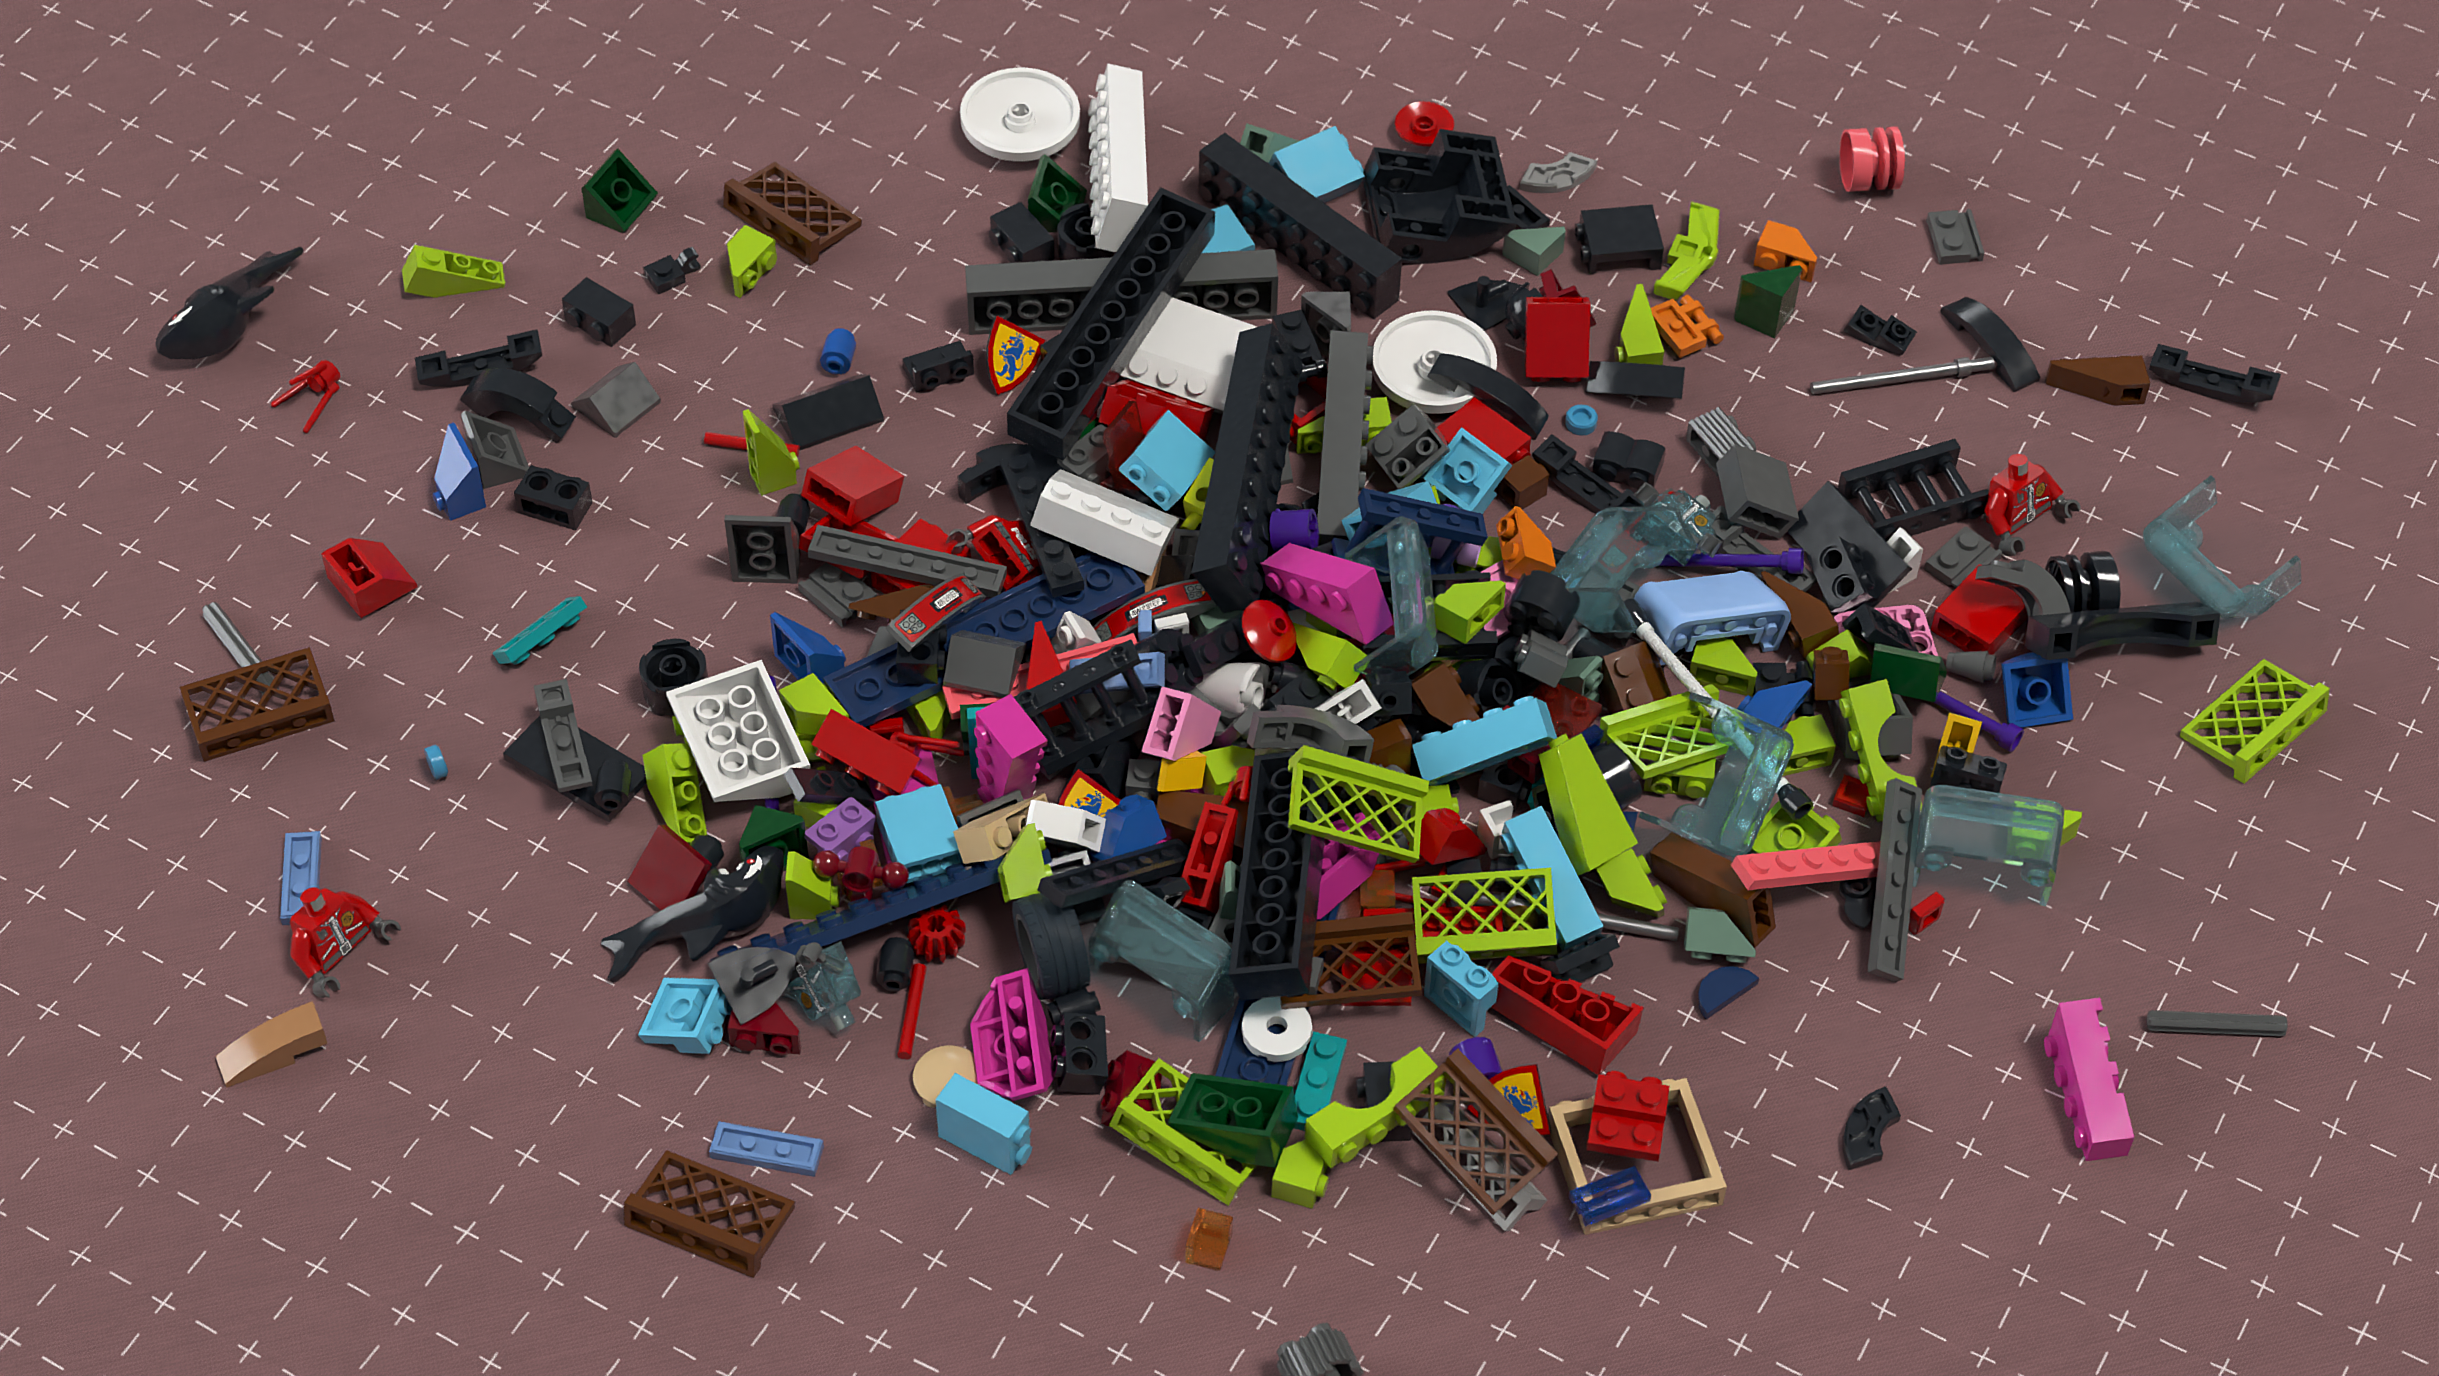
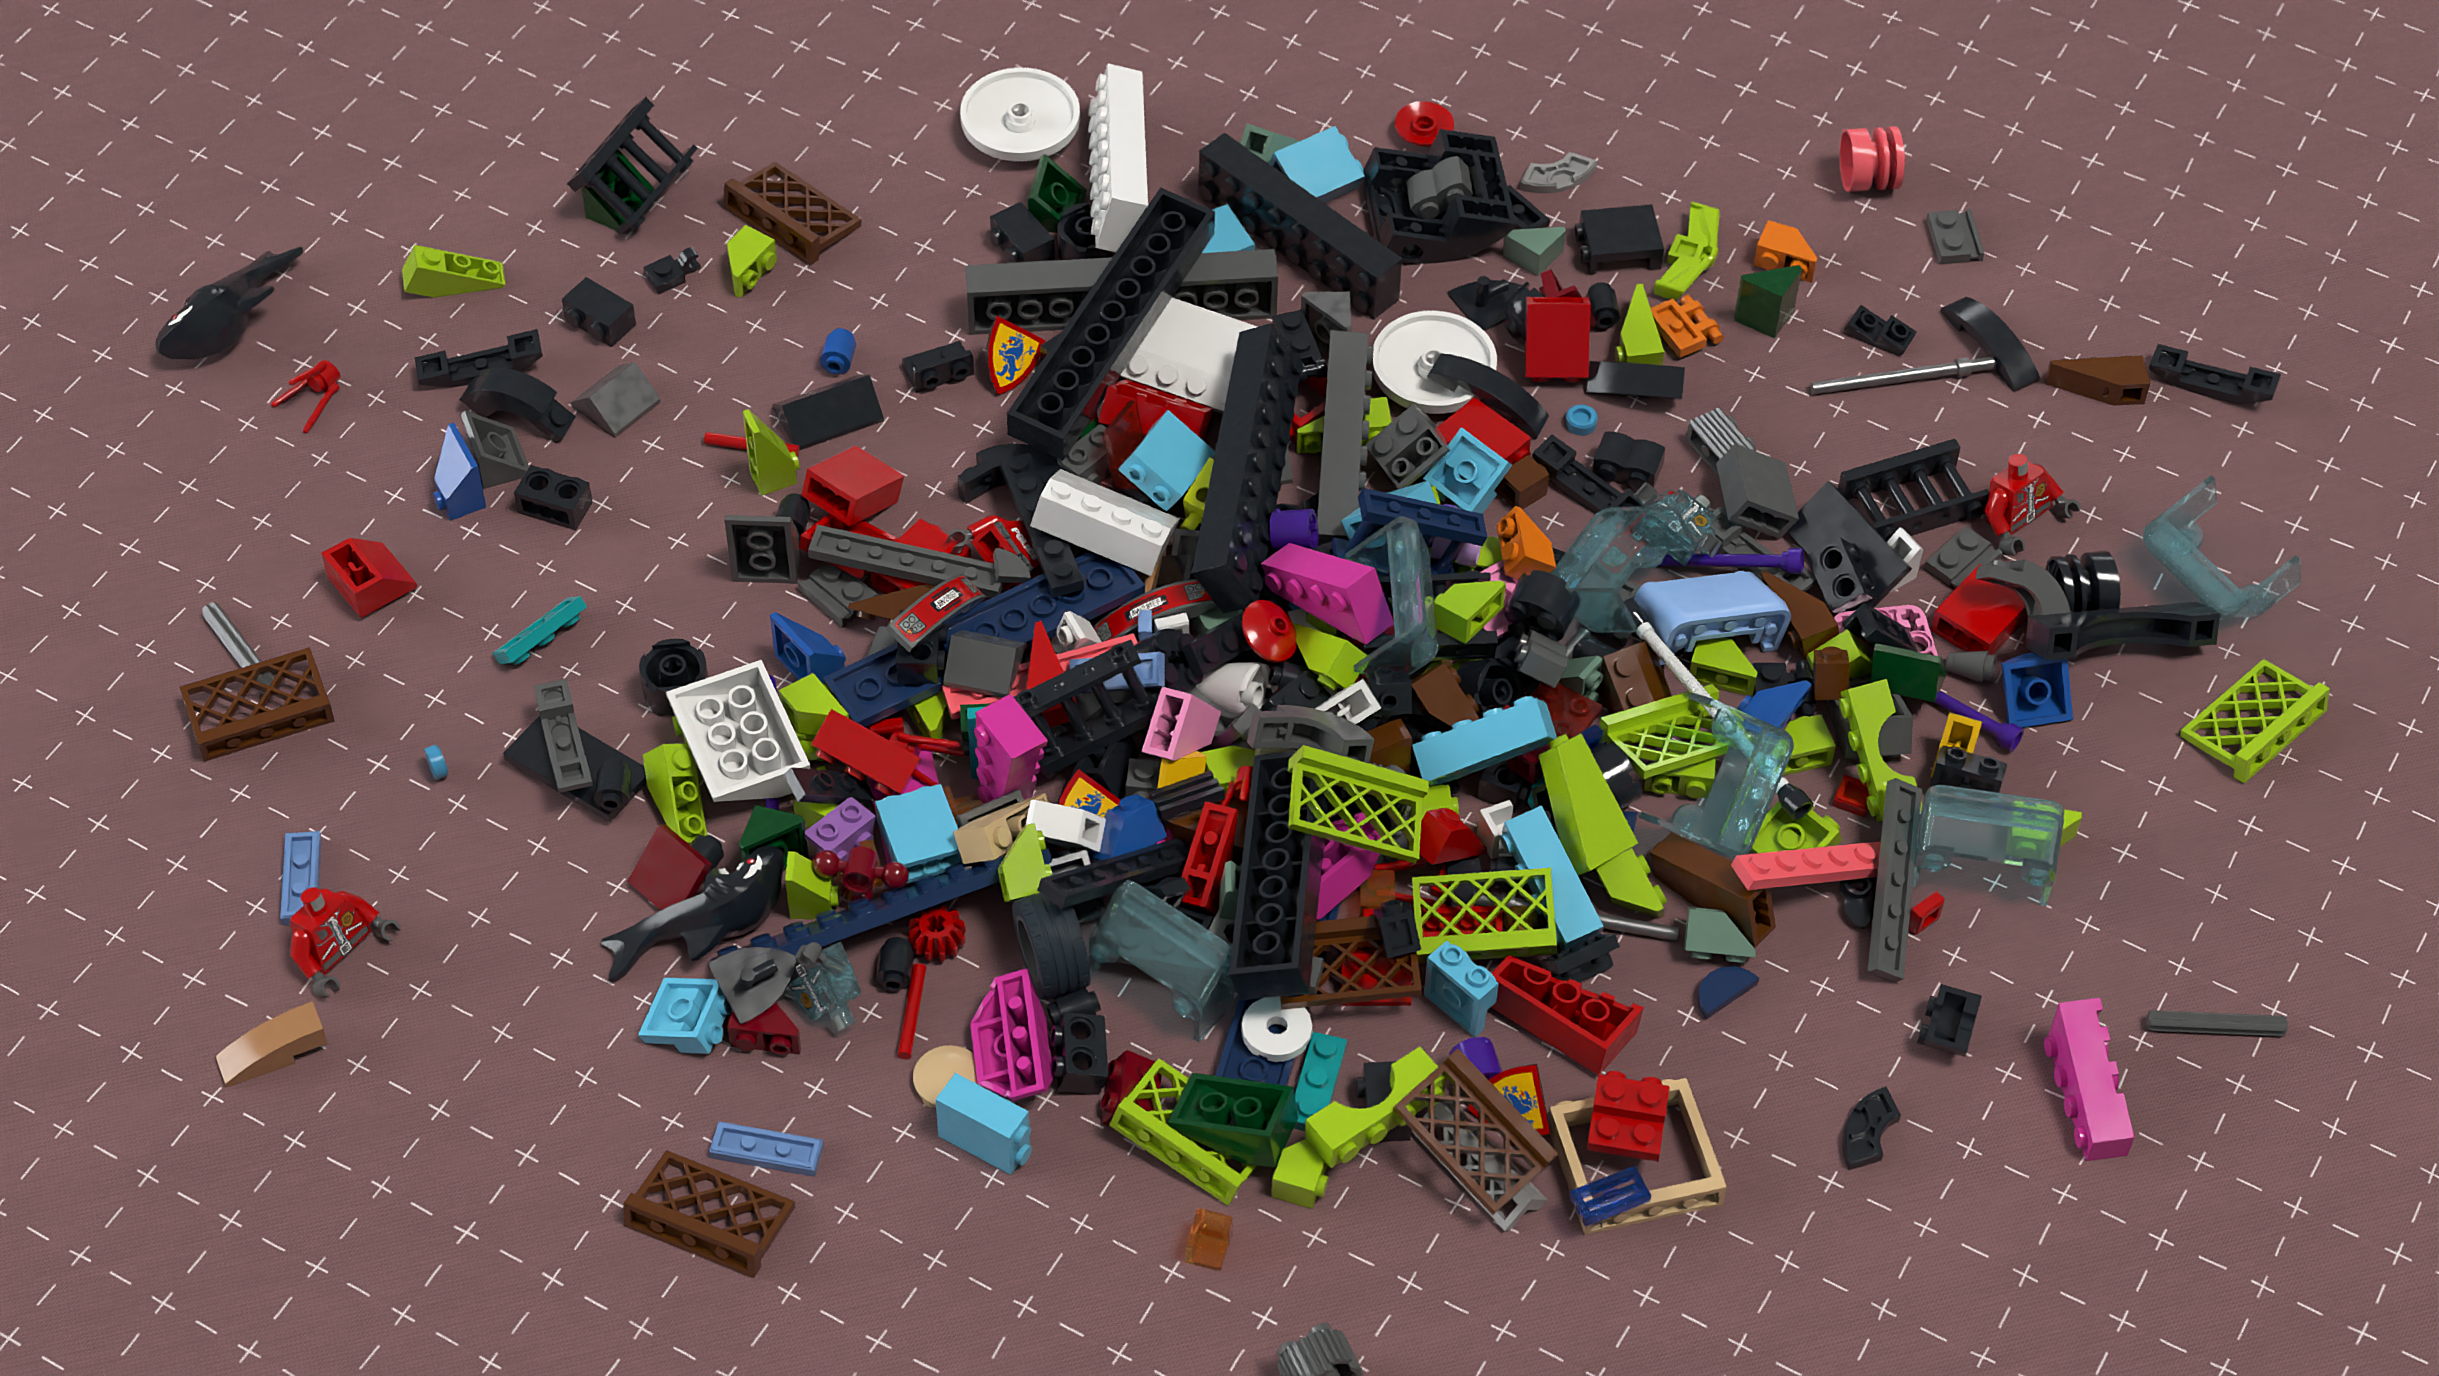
(605, 157): none -> black fence
(1009, 567): none -> dark grey tile
(1186, 795): none -> black tile
(1397, 928): none -> black bracket
(1434, 189): none -> dark grey brick
(1603, 305): none -> black brick
(1951, 1020): none -> black cylinder

